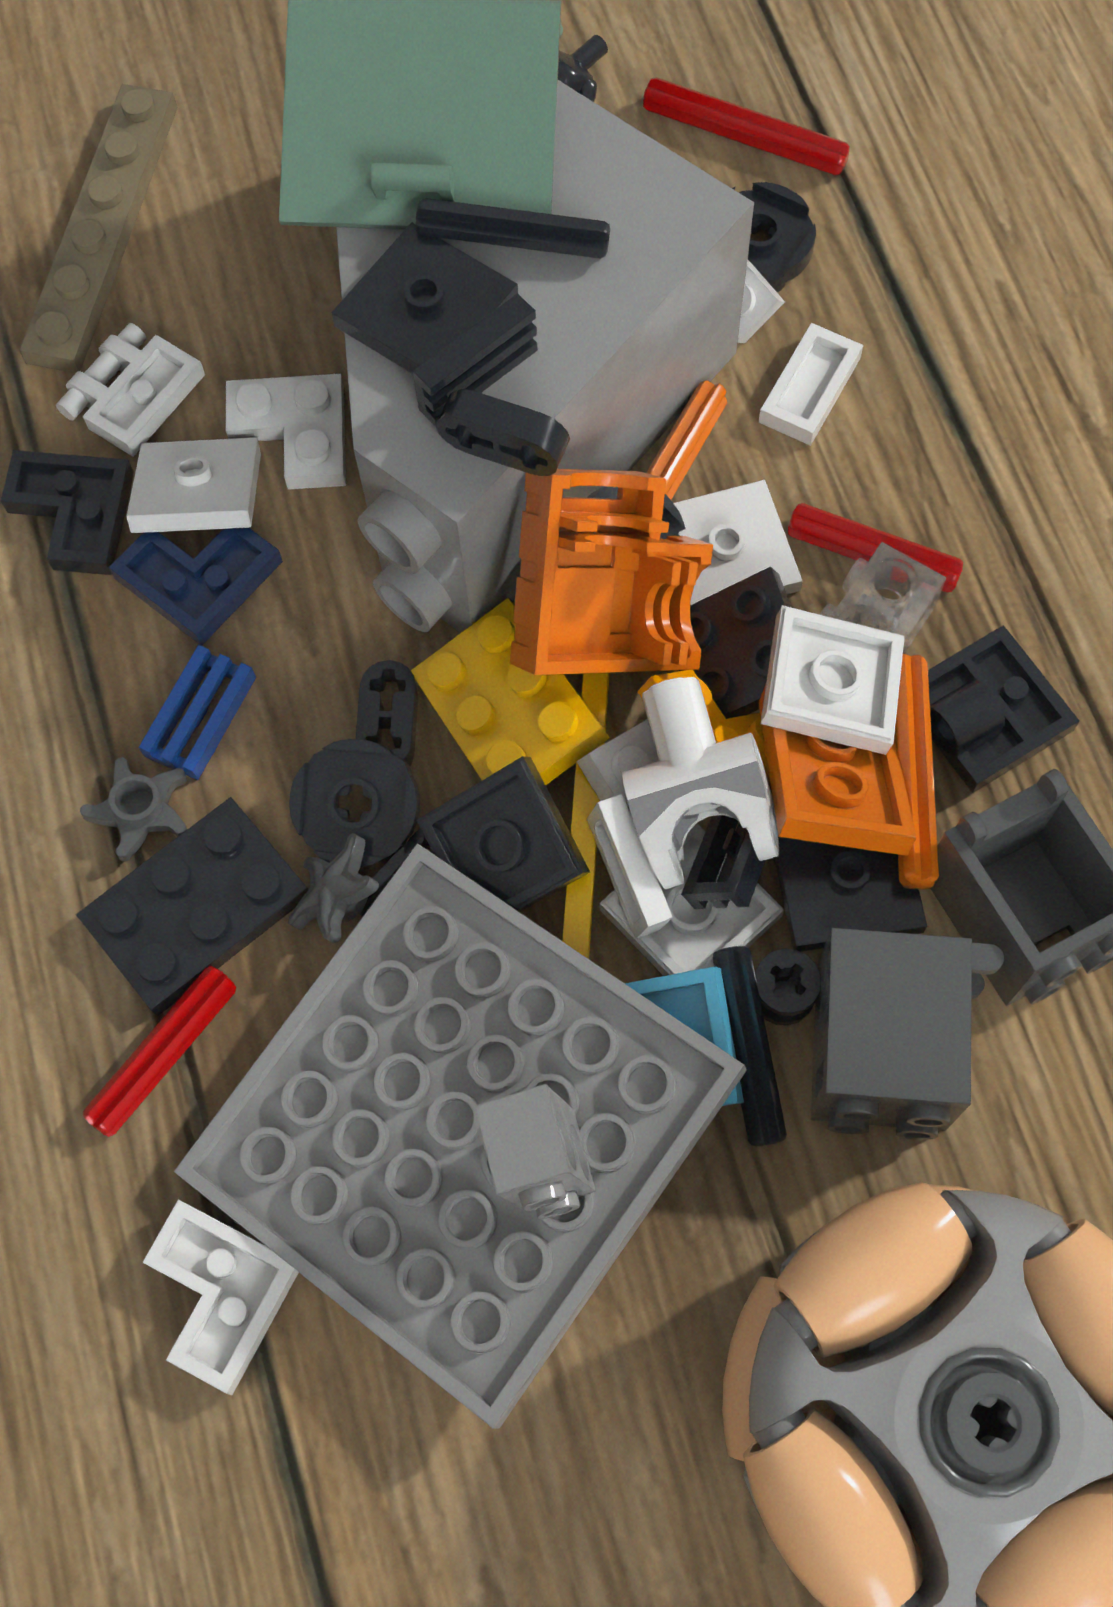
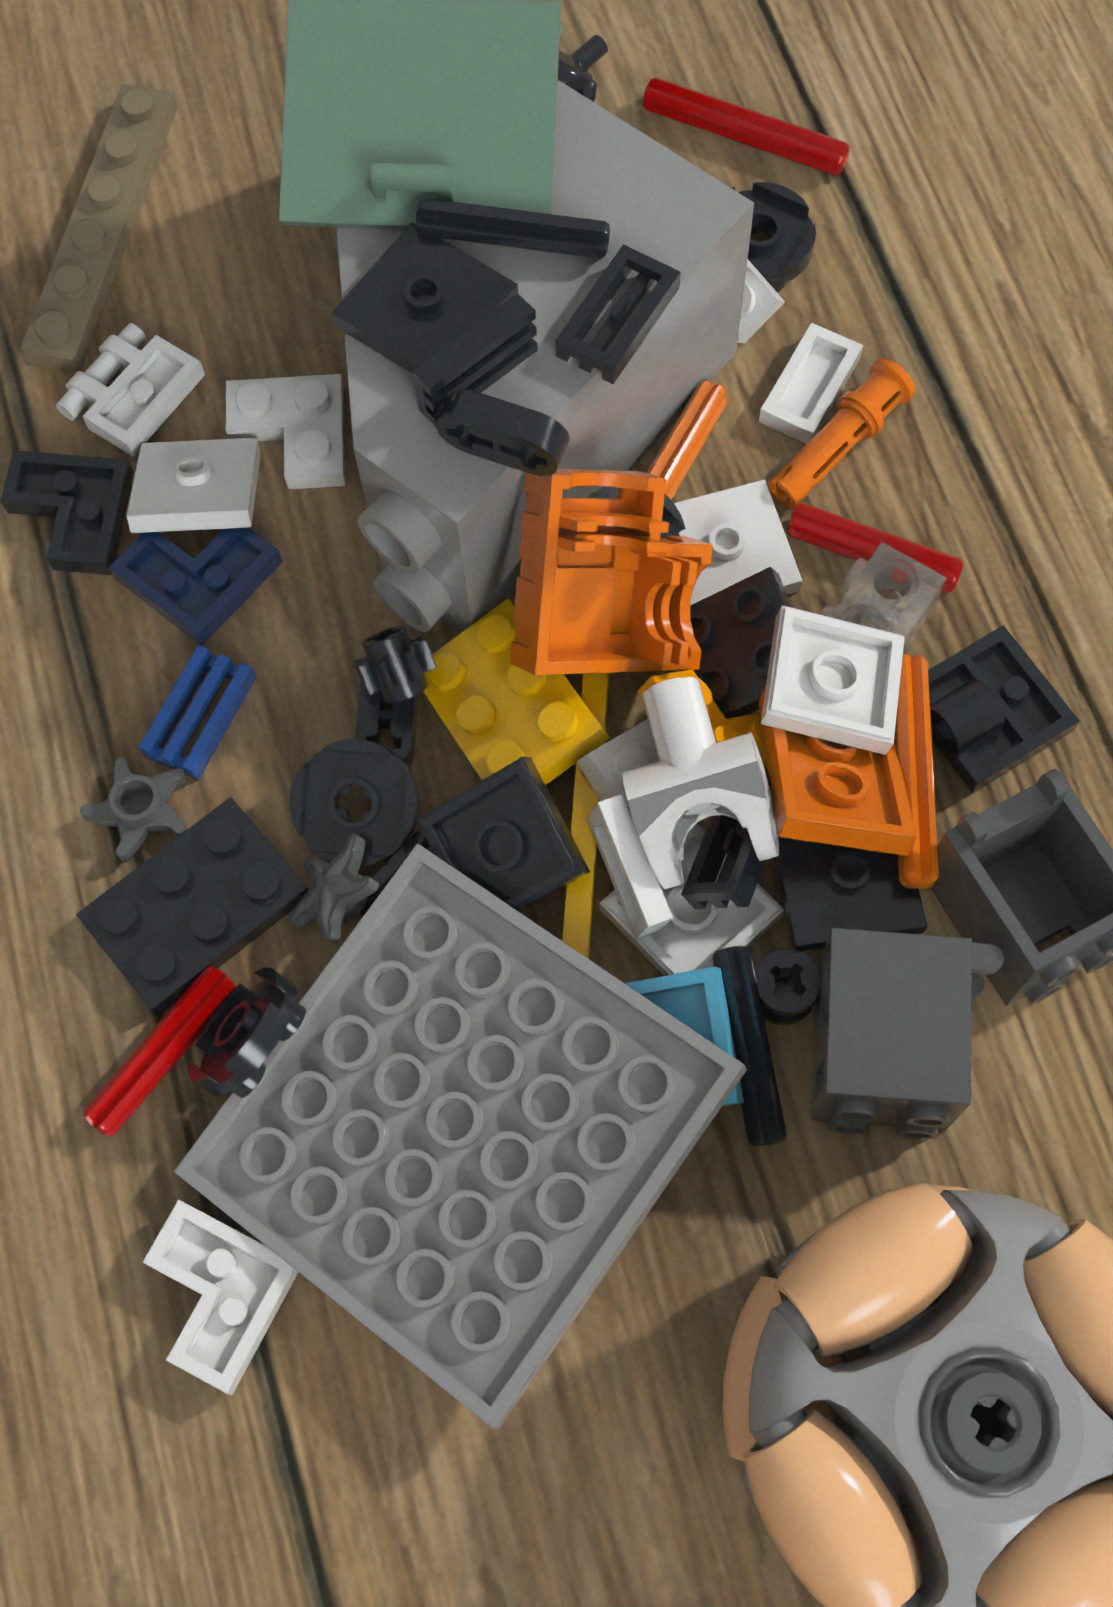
(245, 1033): none -> black plate
(395, 664): none -> black gear
(535, 1151): light grey brick -> none
(593, 355): none -> black tile
(856, 418): none -> orange pin

